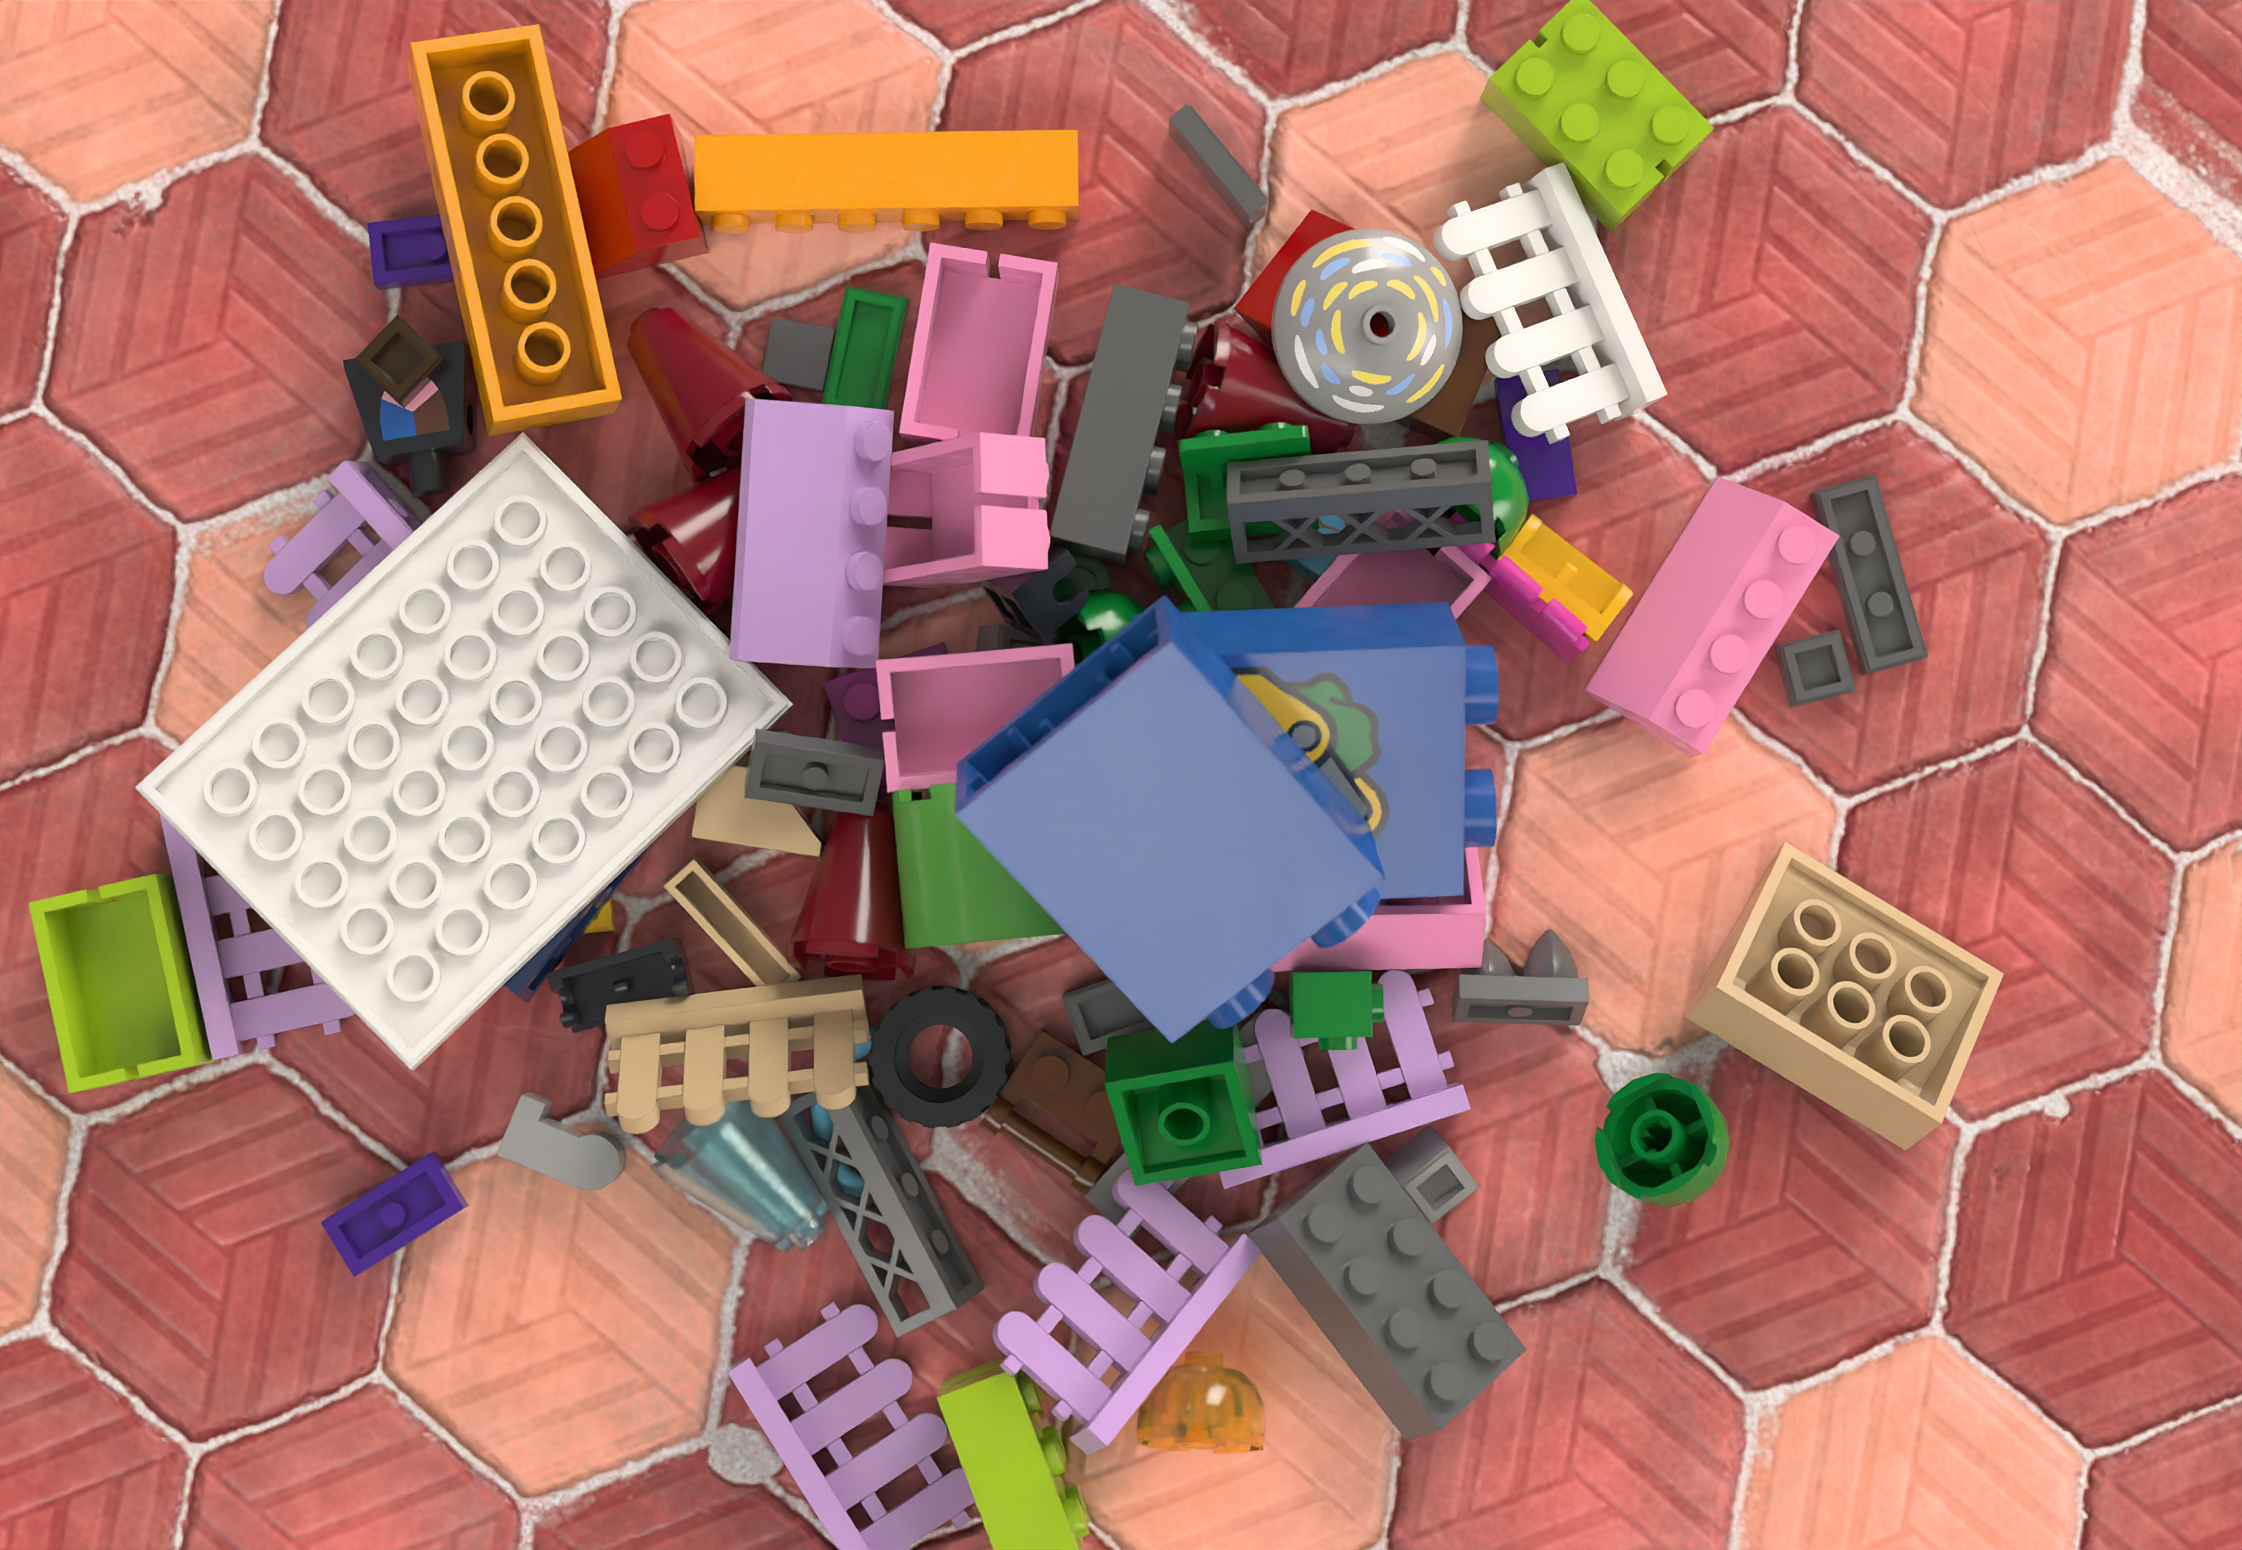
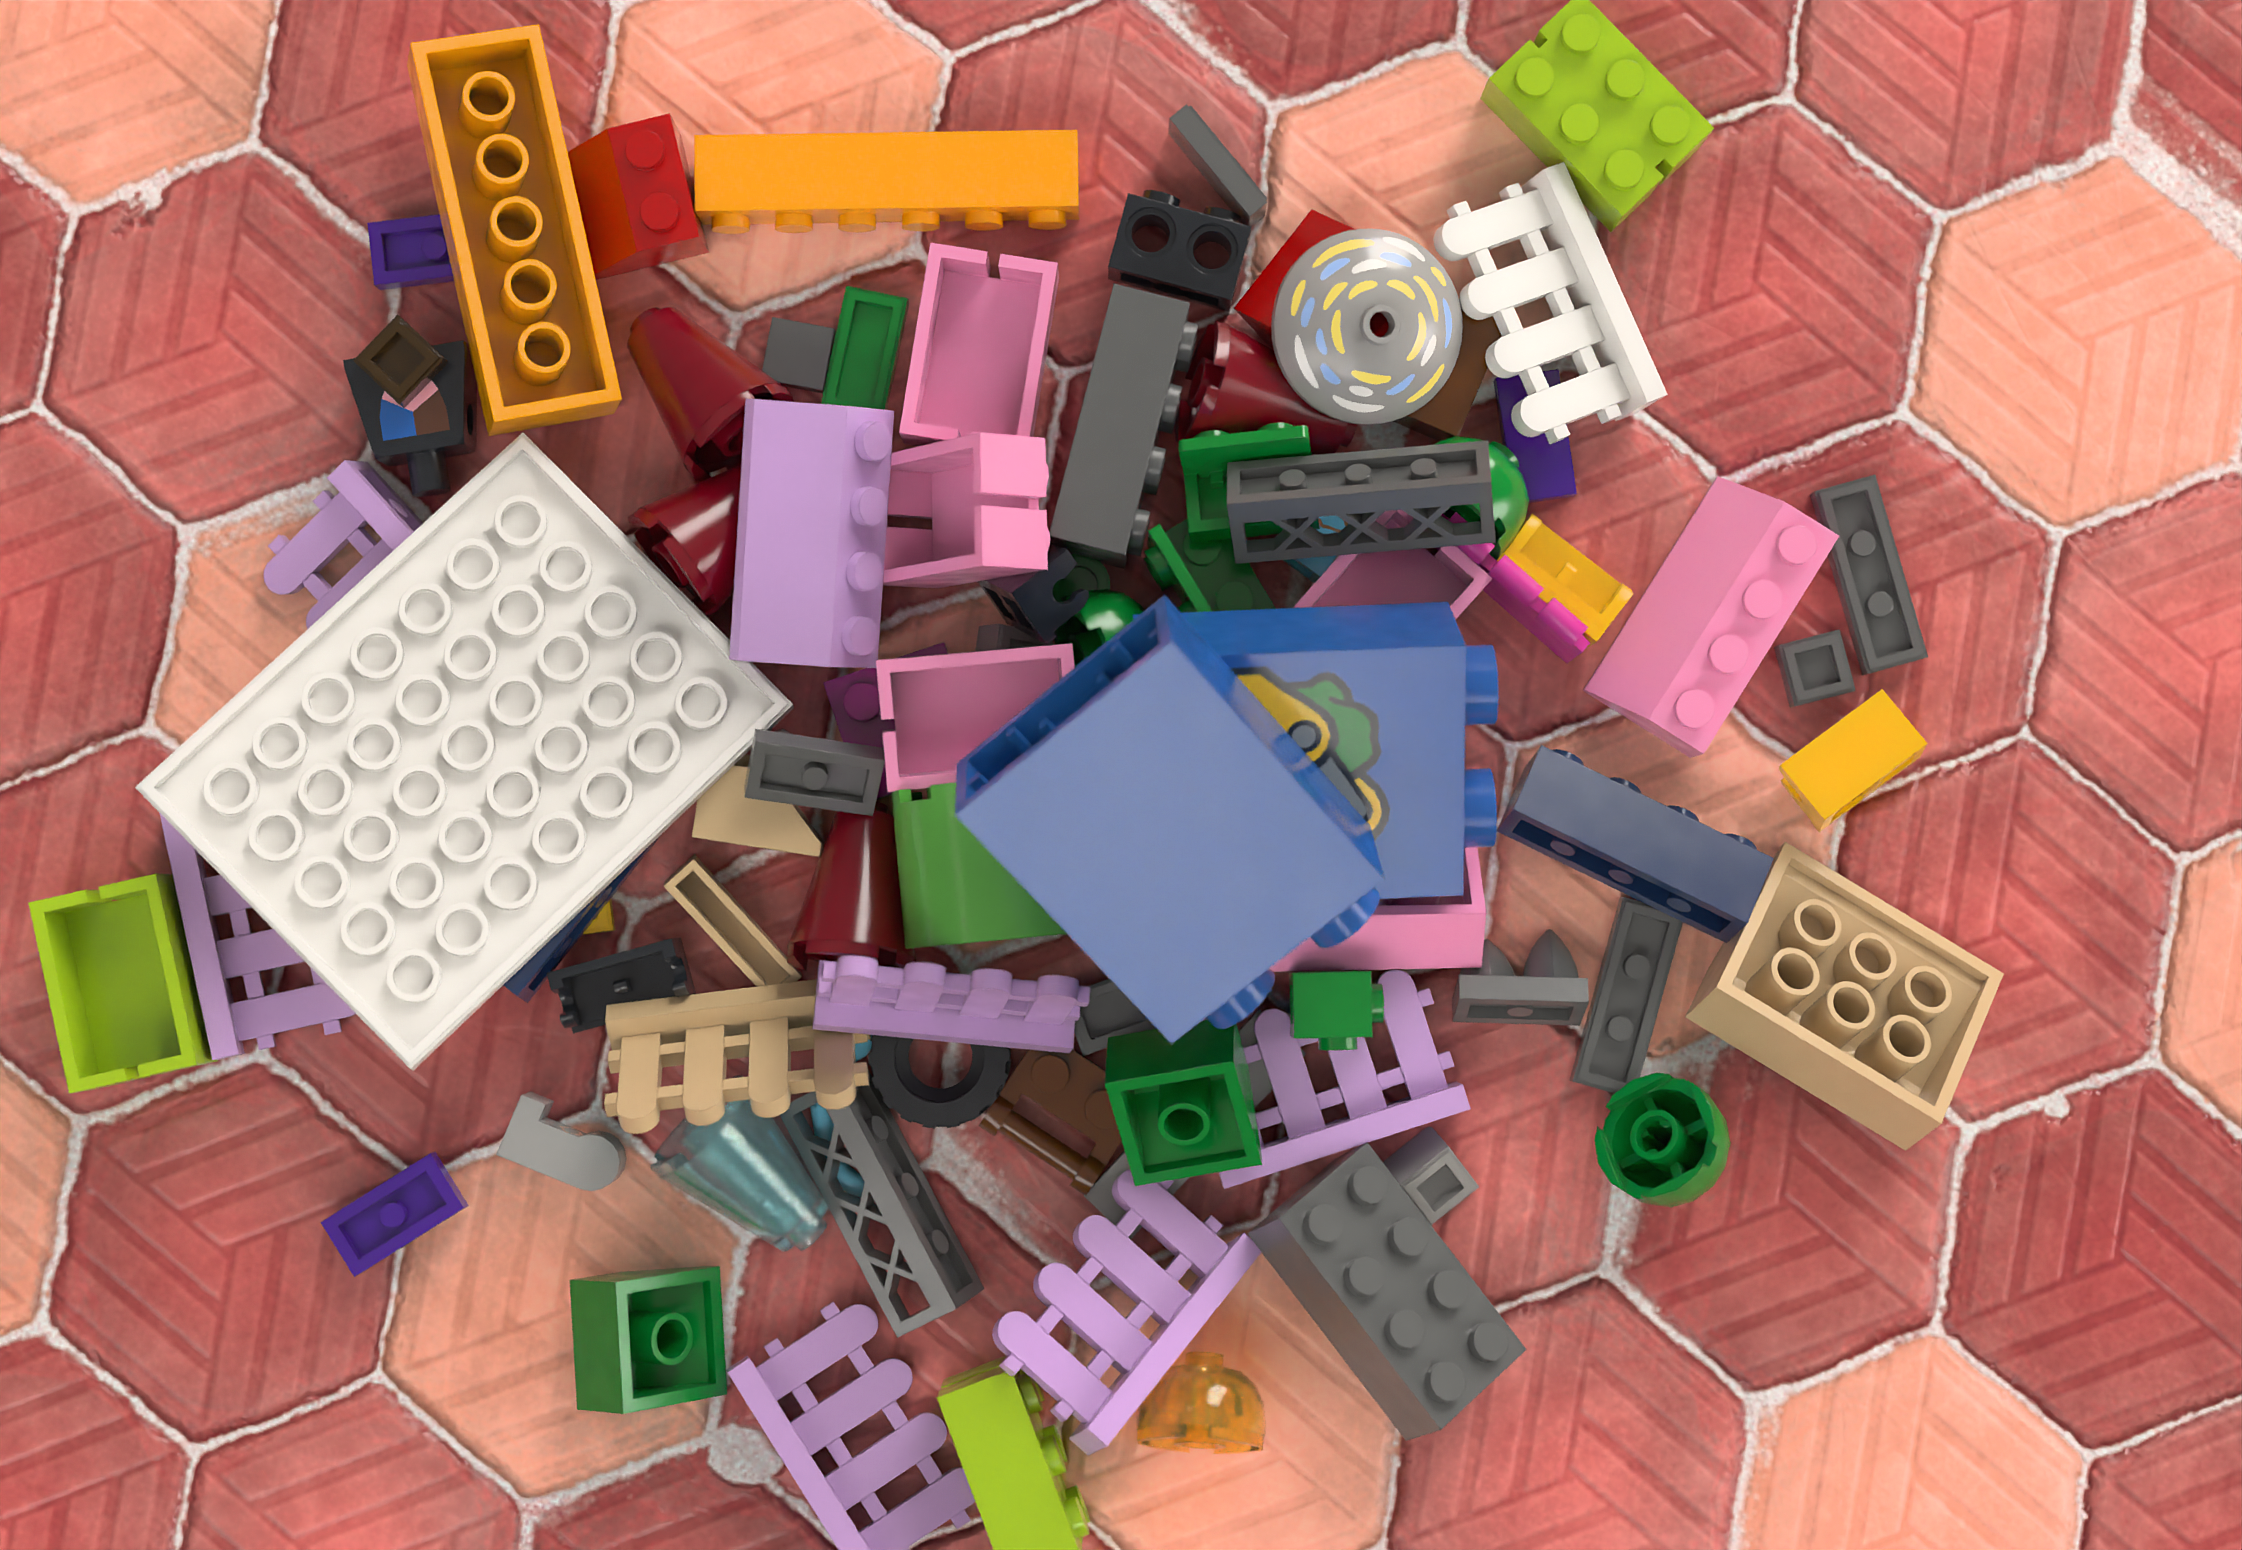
(648, 1338): none -> green slope
(947, 1006): none -> lavender fence
(1174, 267): none -> black brick
(1626, 996): none -> dark grey tile
(1635, 843): none -> dark blue brick
(1851, 760): none -> yellow hinge

